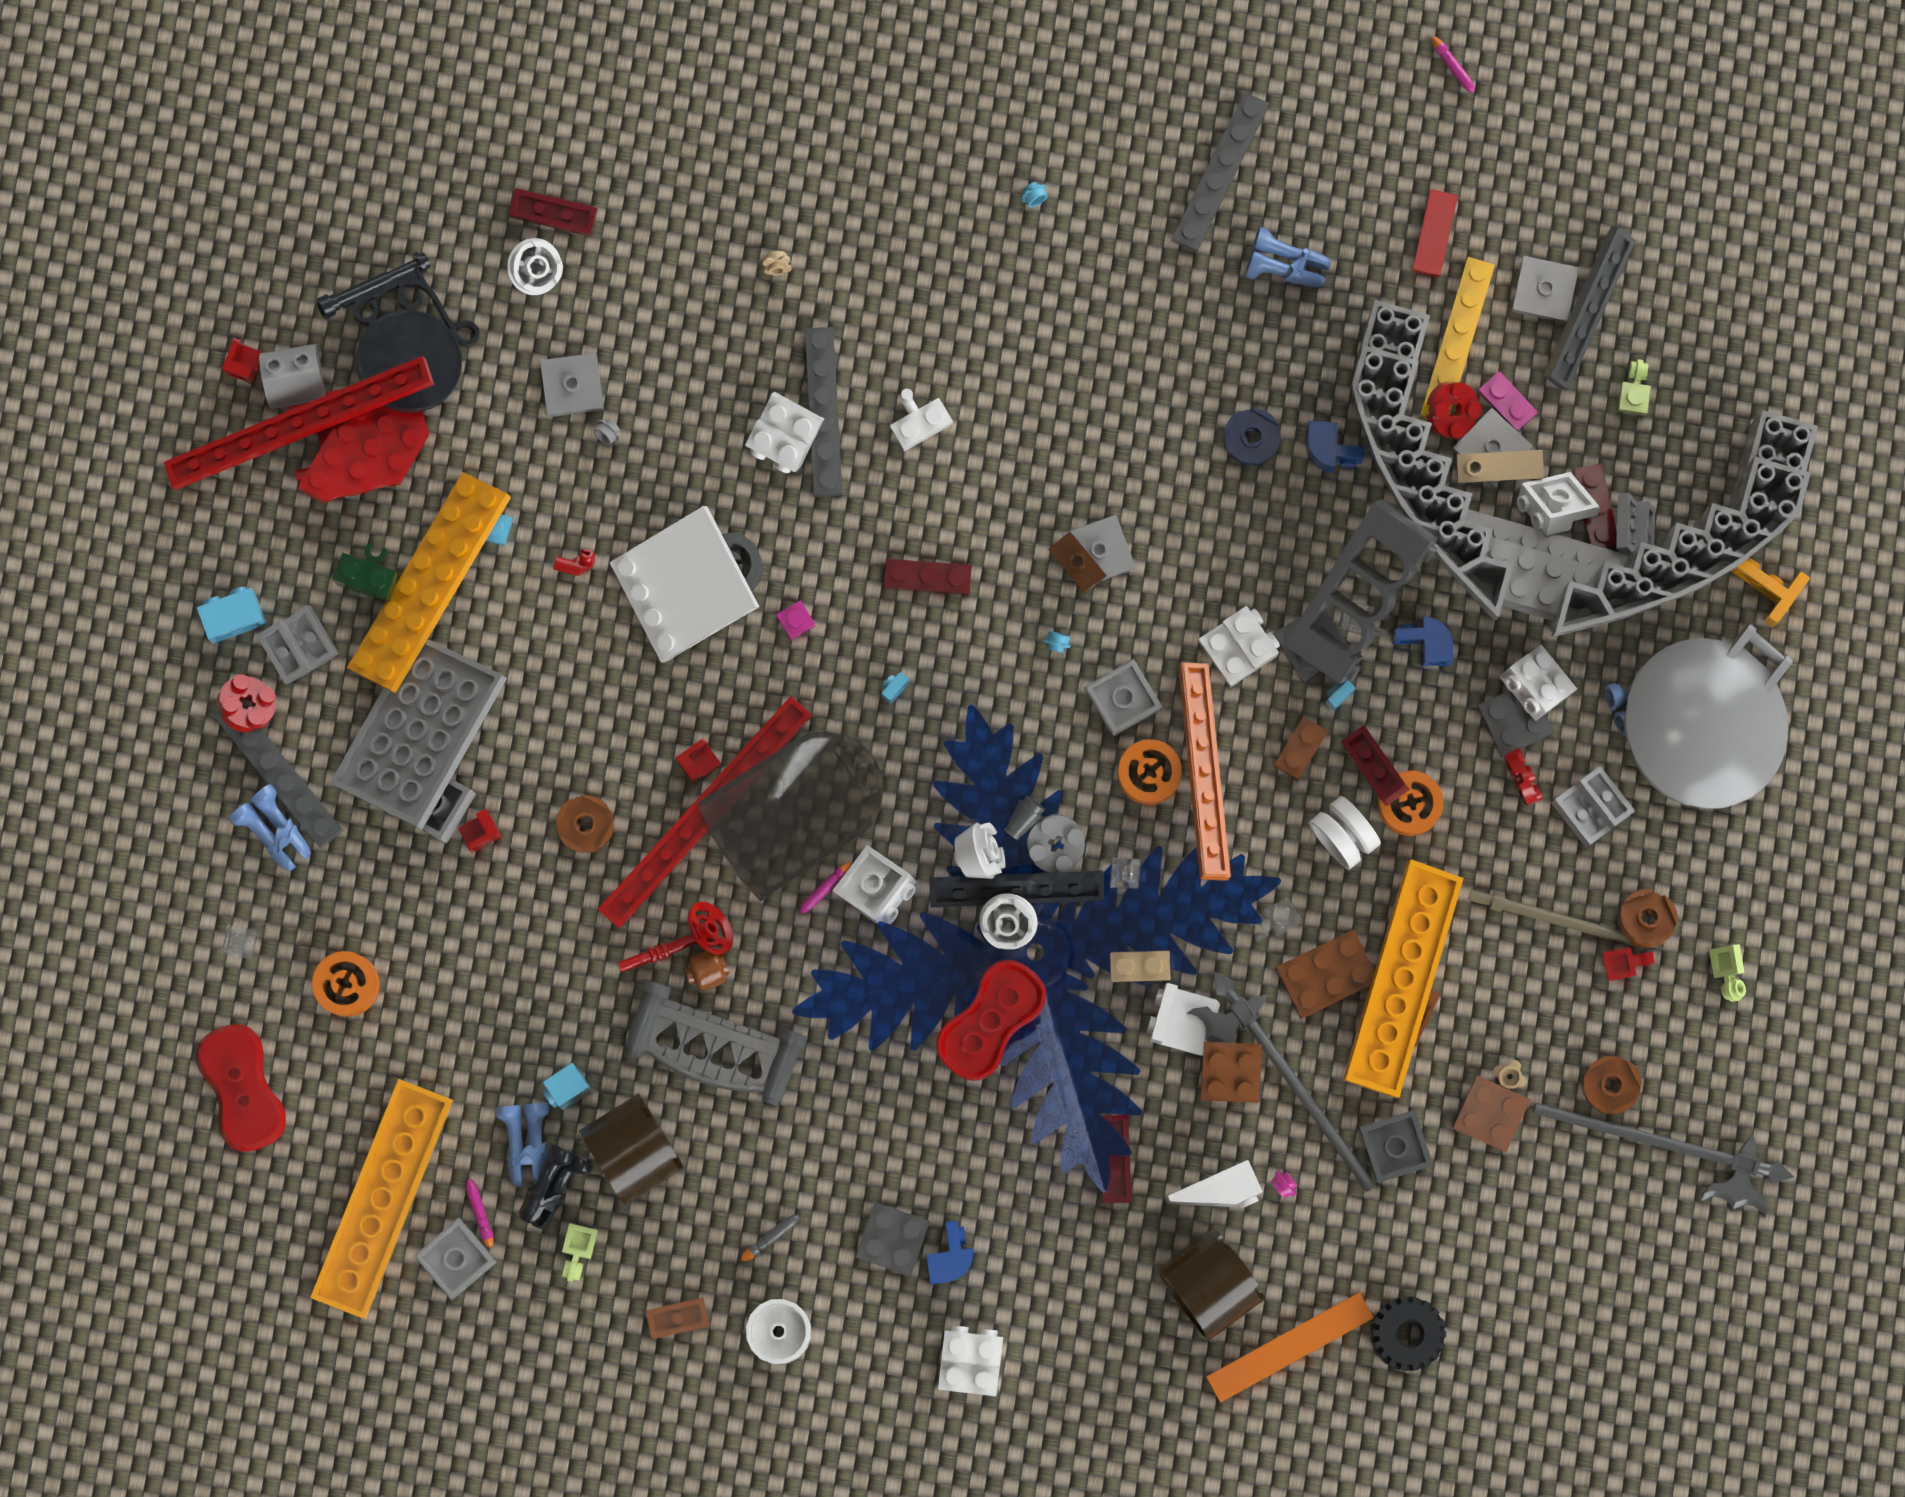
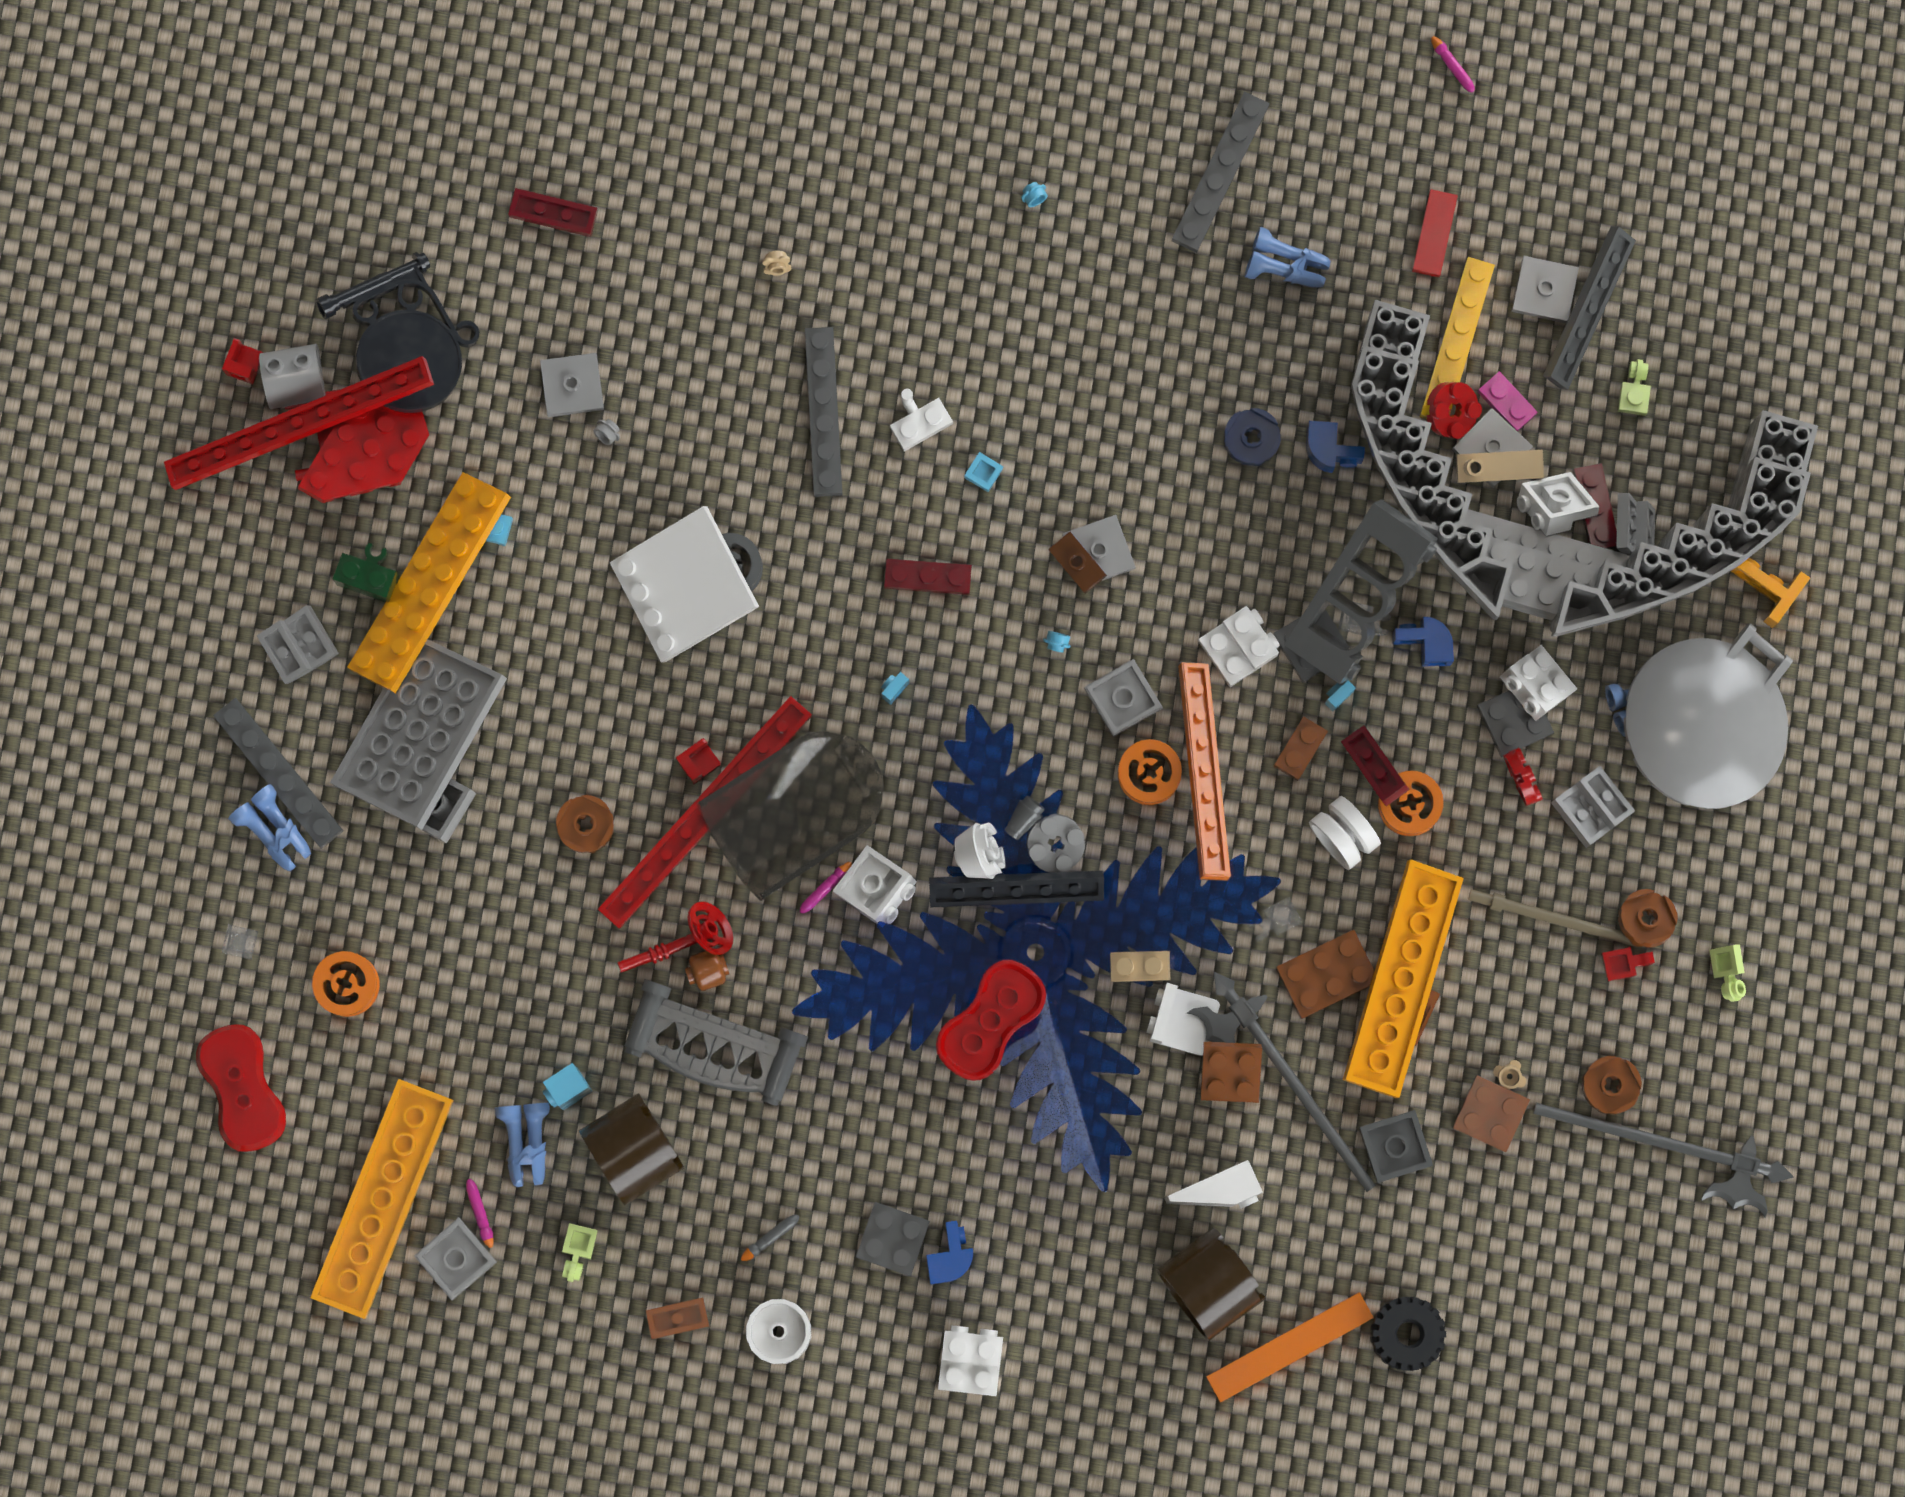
(231, 614): medium azure brick -> none
(253, 690): plate -> none
(480, 831): red panel -> none
(534, 266): white cone -> none
(544, 1200): black piece -> none
(576, 566): red arm -> none
(784, 433): white plate -> none
(795, 620): dark pink plate -> none
(983, 472): none -> medium azure plate
(1008, 921): white cone -> none
(1120, 1175): dark red plate -> none
(1125, 873): clear plate -> none
(1284, 1184): dark pink plate -> none

